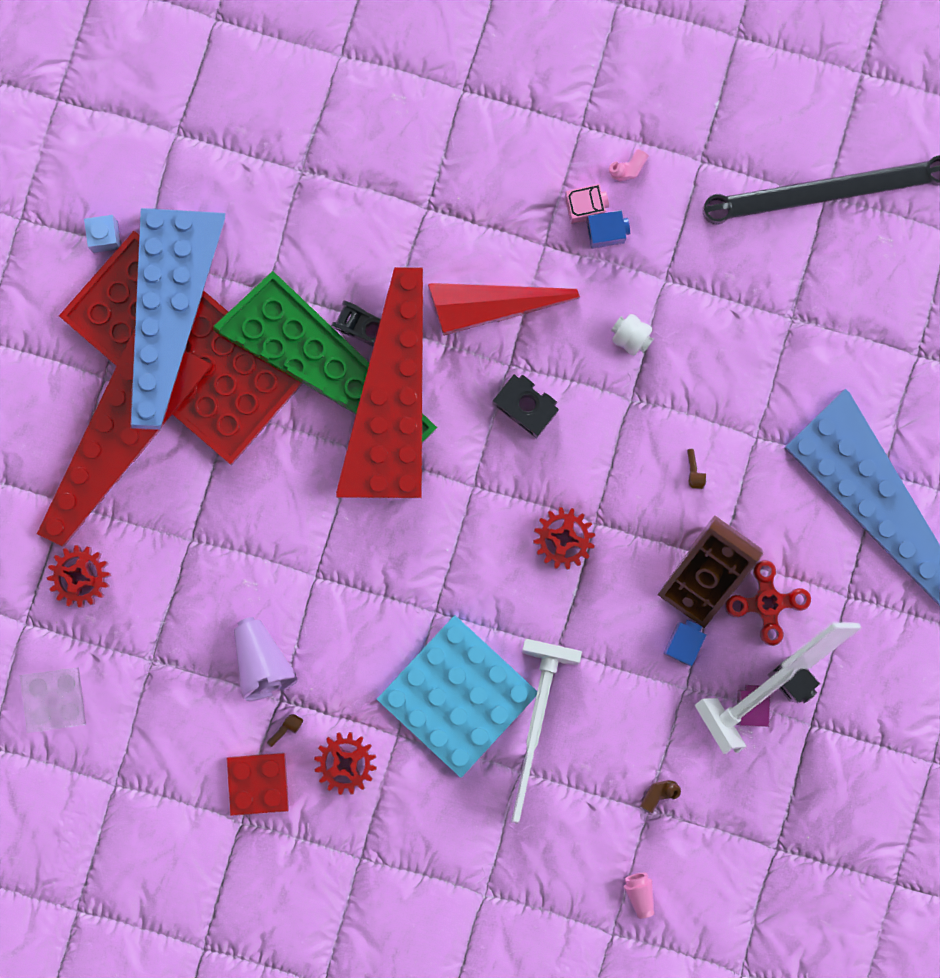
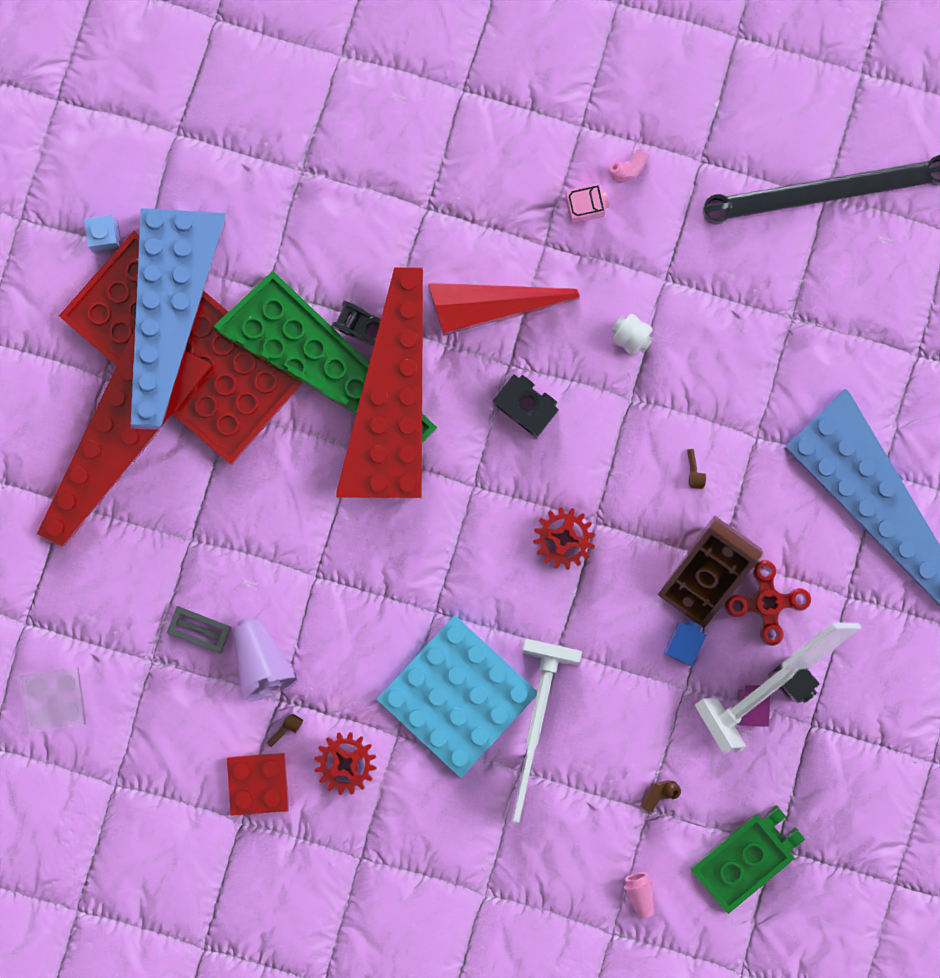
(74, 589): red gear -> none
(222, 638): none -> dark grey tile
(607, 229): blue brick -> none
(747, 859): none -> green tile

